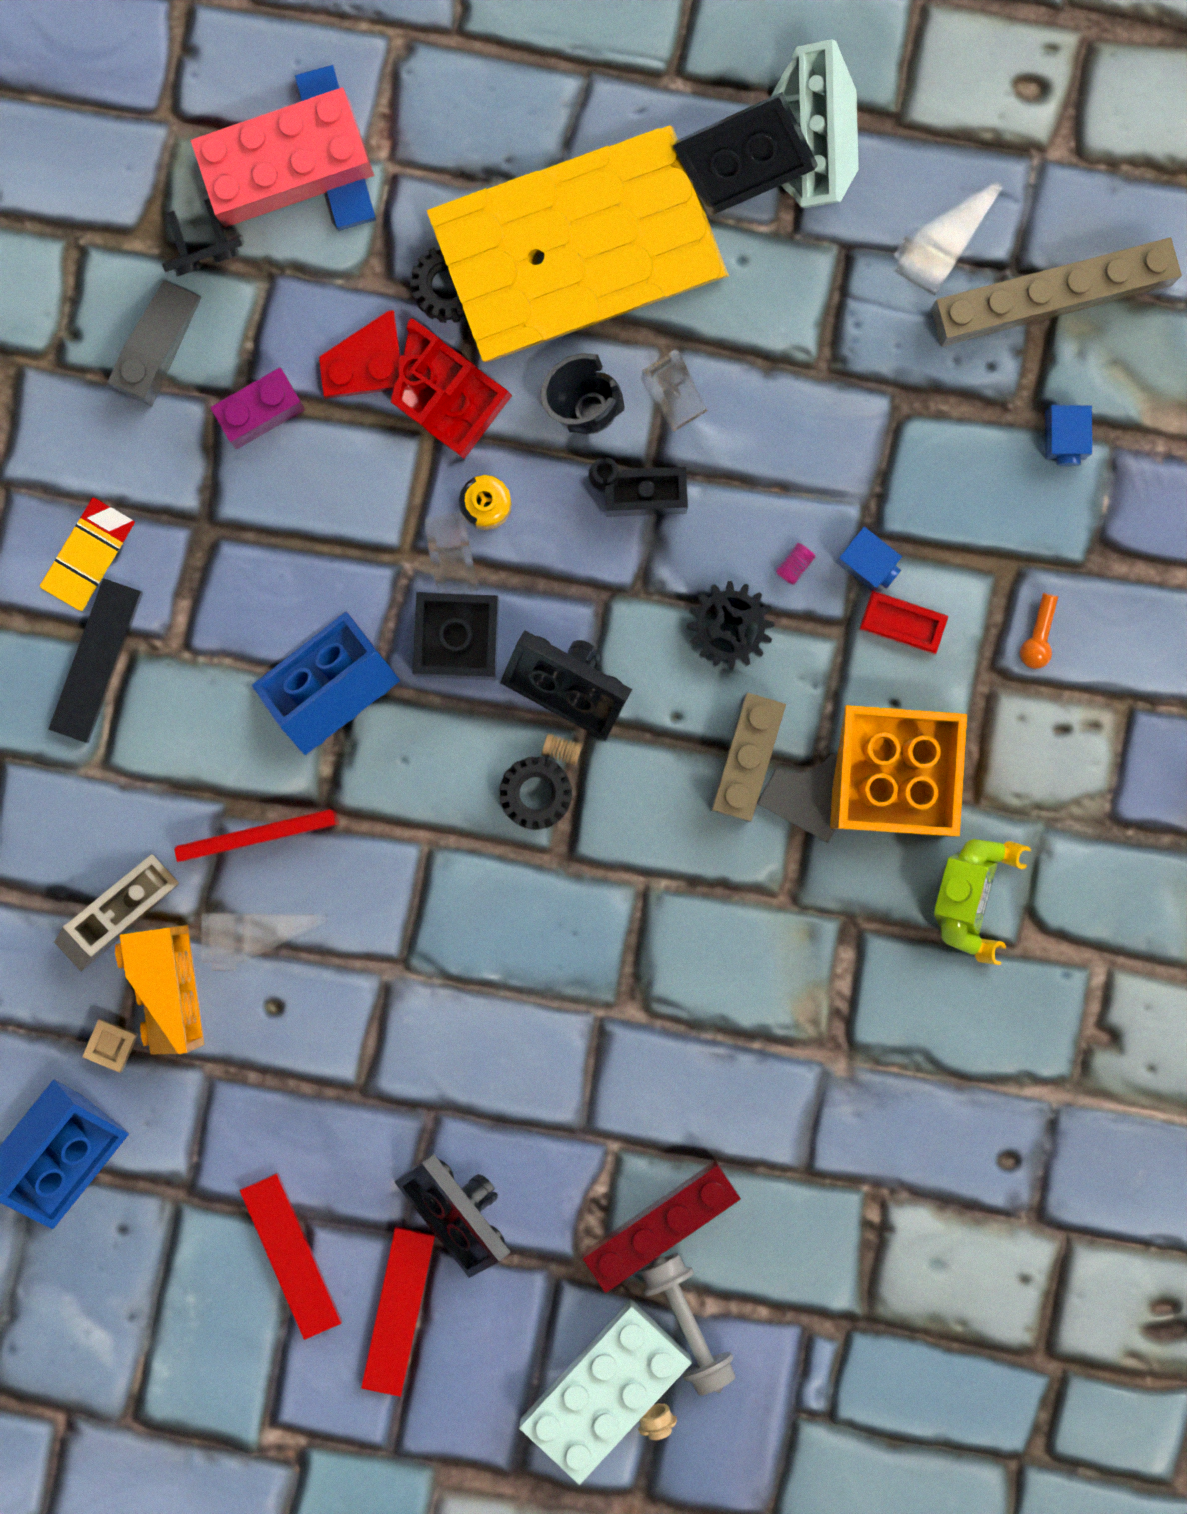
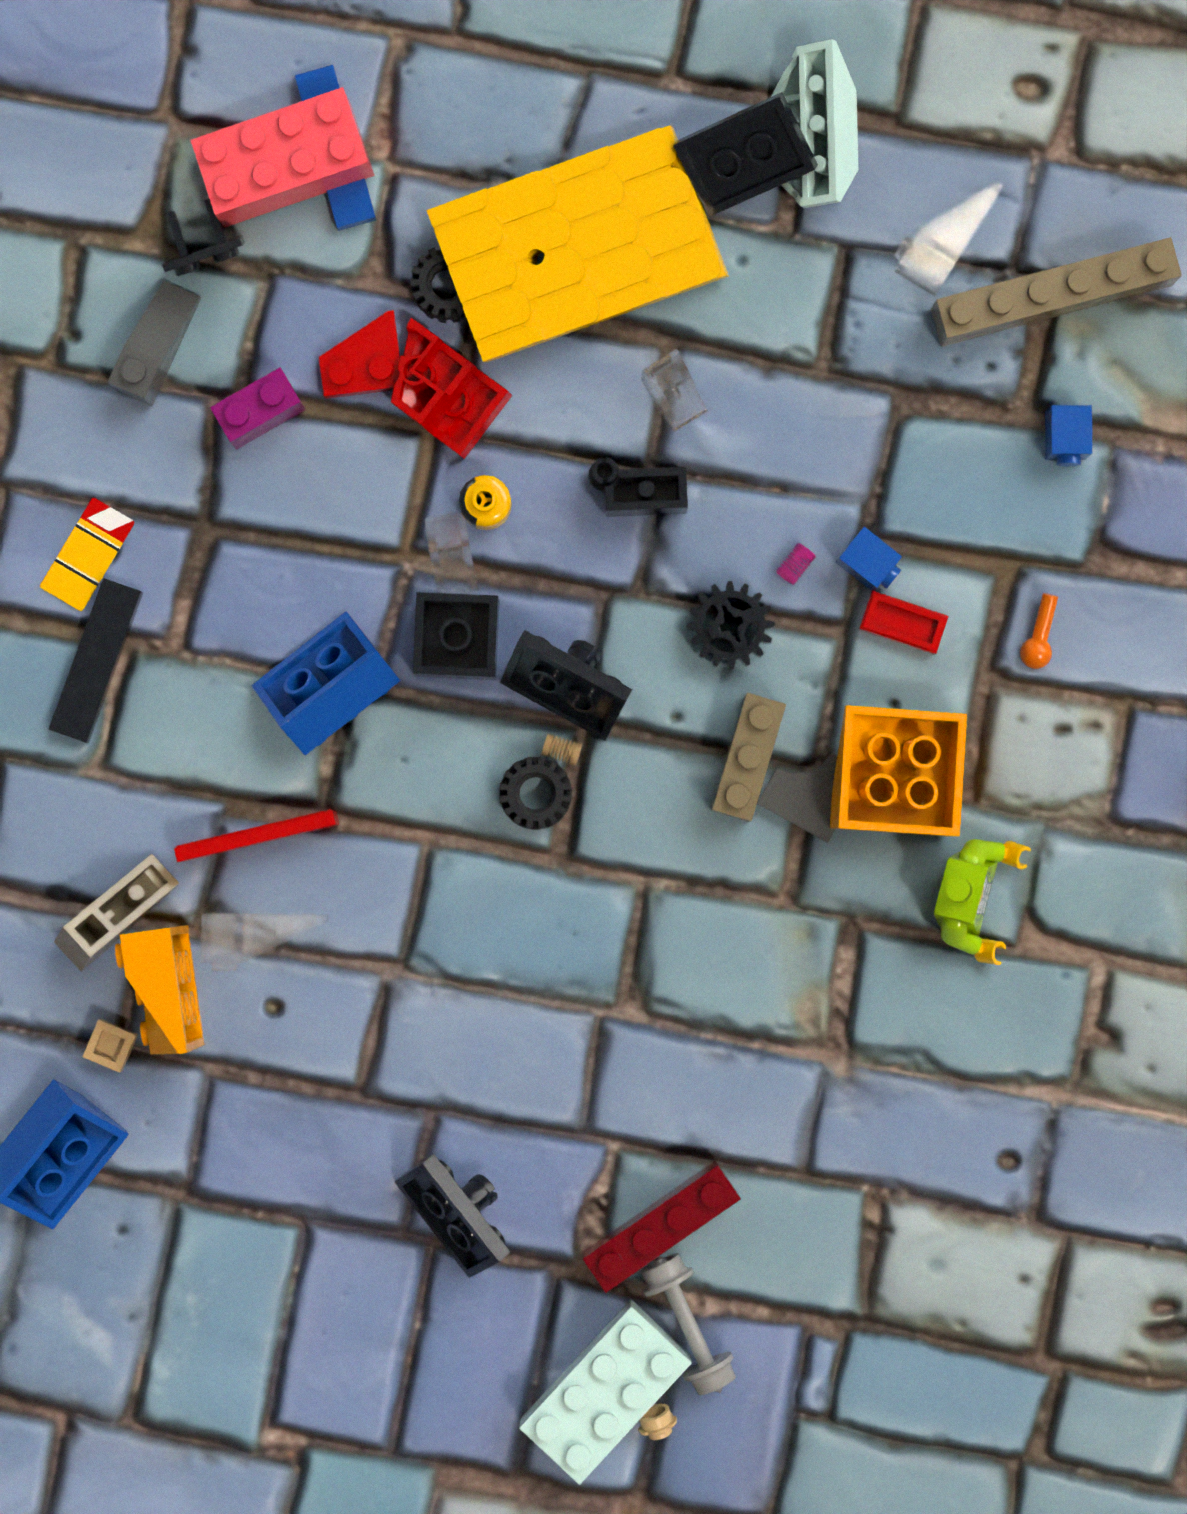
(291, 1256): red tile -> none
(398, 1311): red tile -> none
(580, 395): black helmet -> none

